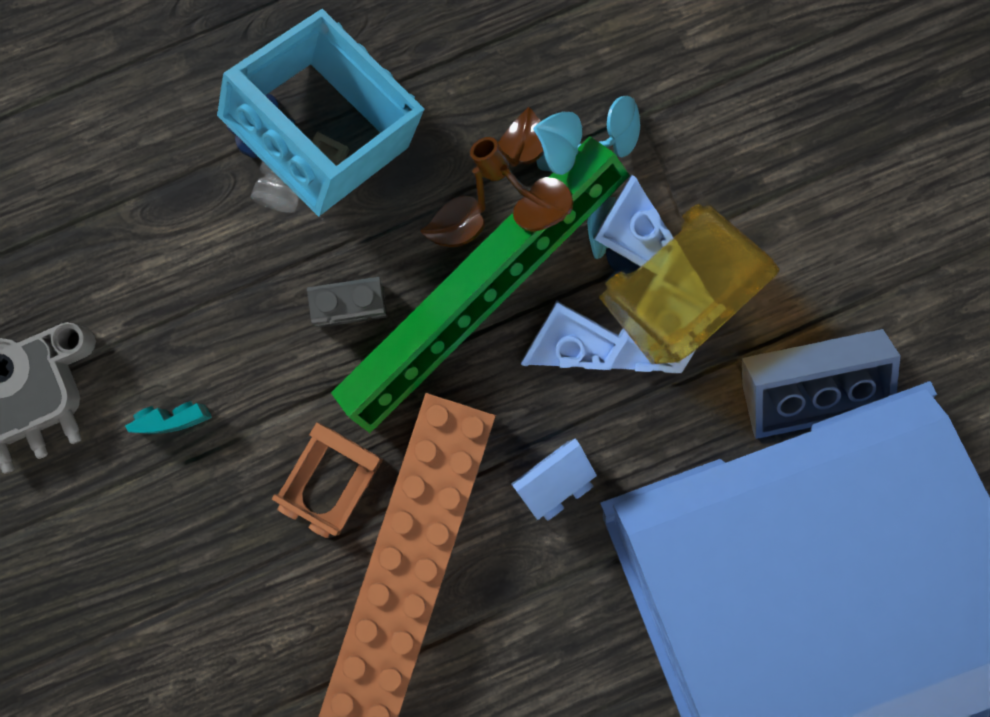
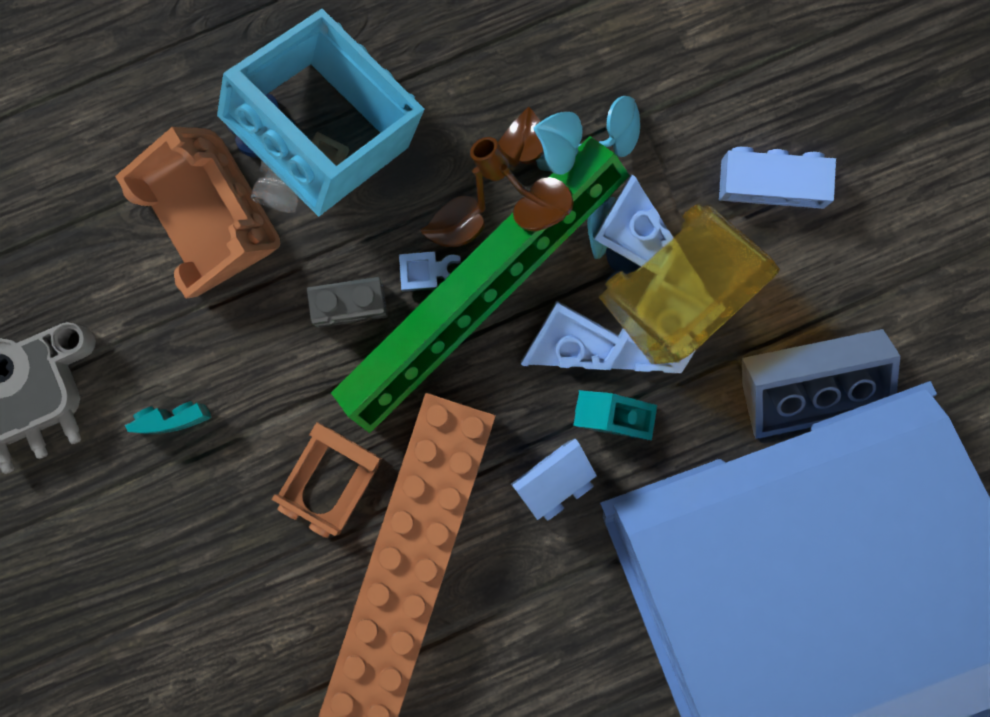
(201, 205): none -> nougat windscreen
(421, 270): none -> light blue plate
(615, 414): none -> teal slope
(777, 178): none -> light blue brick

